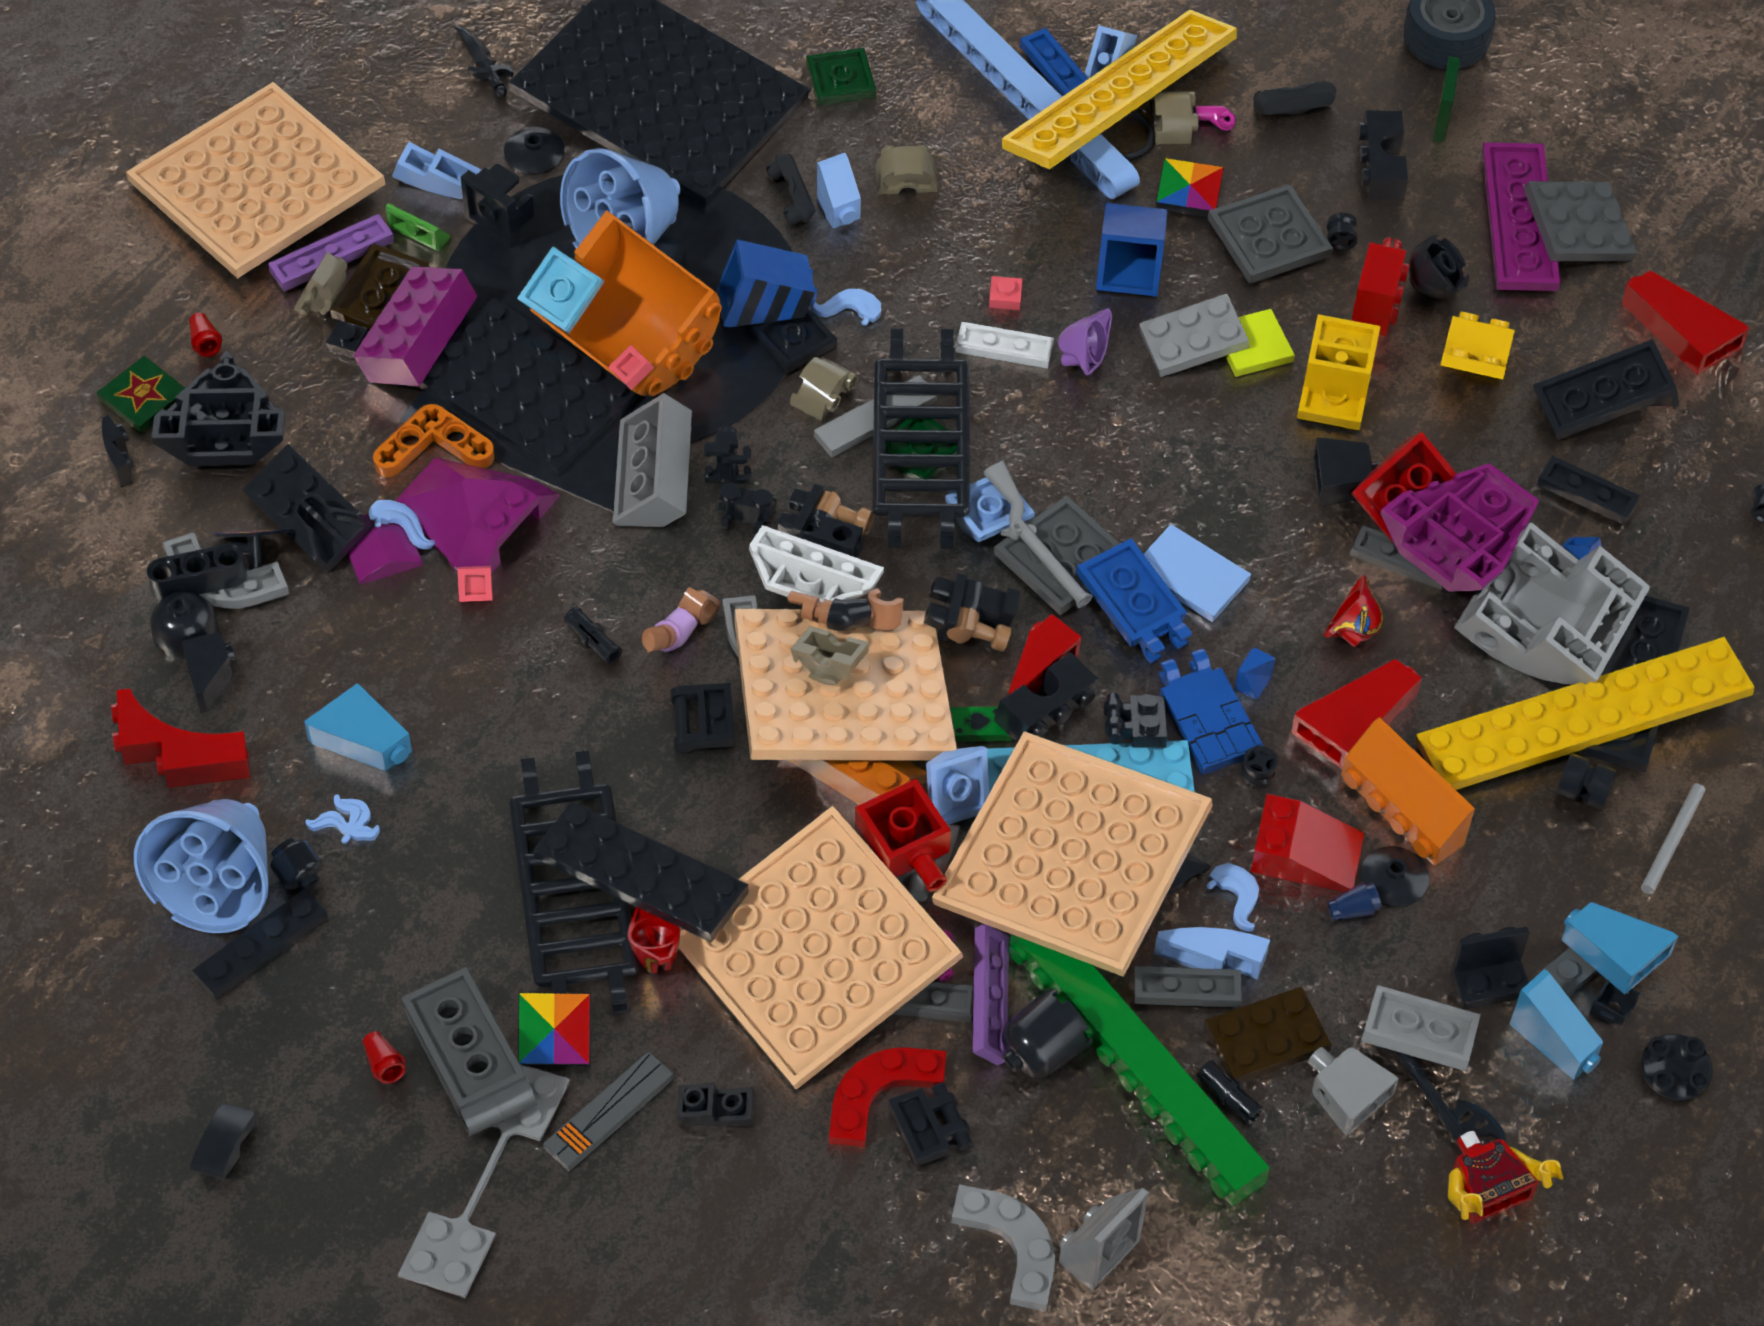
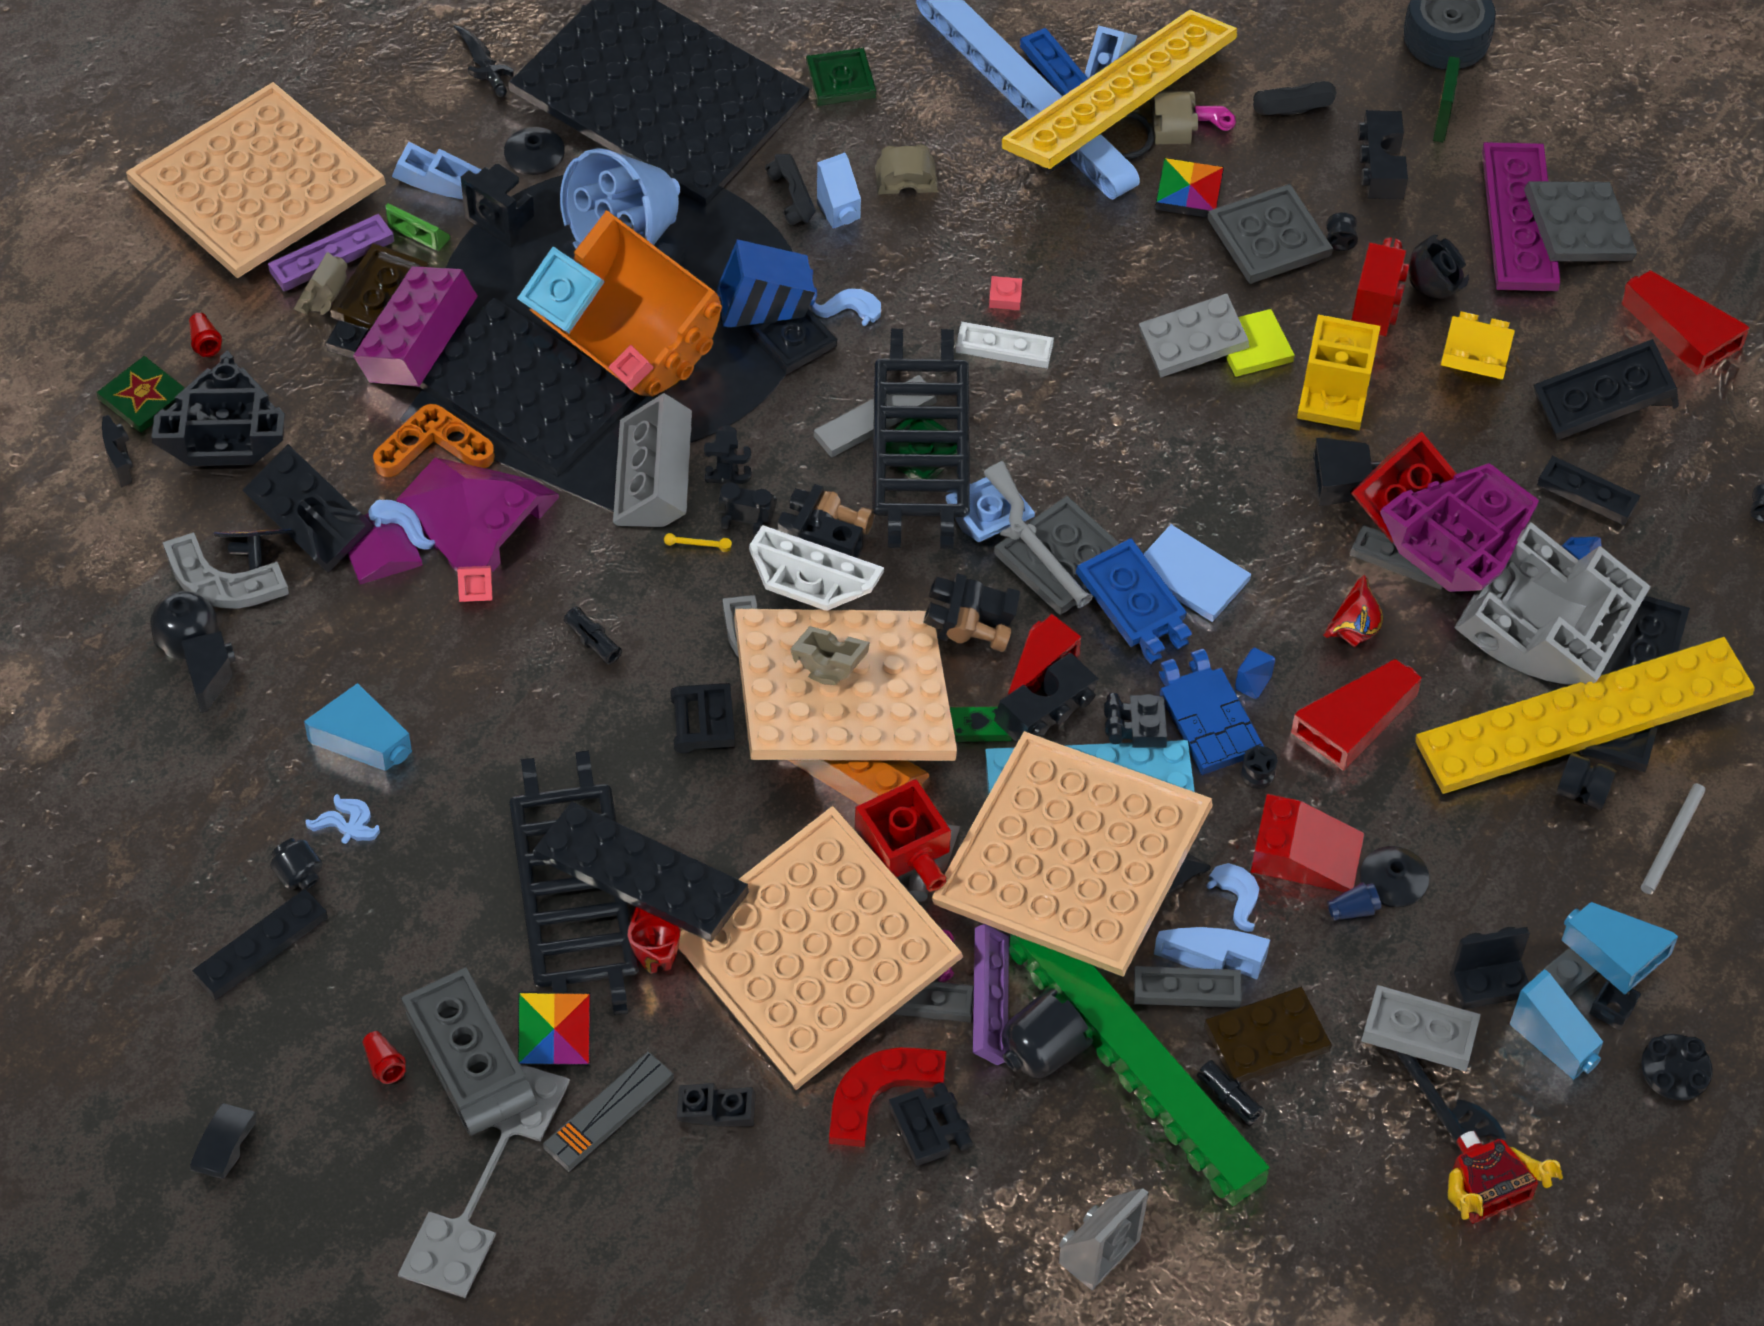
(180, 754): red arch -> none
(197, 571): black beam -> none
(206, 865): light blue cone -> none
(677, 627): nougat piece -> none
(724, 544): none -> yellow hinge
(822, 387): dark tan cylinder -> none
(851, 614): nougat piece -> none
(958, 783): light blue slope -> none
(1024, 1233): light grey plate -> none
(1086, 341): medium lavender hat -> none
(1131, 249): blue slope -> none
(1350, 1086): light grey torso -> none
(1408, 792): orange slope -> none

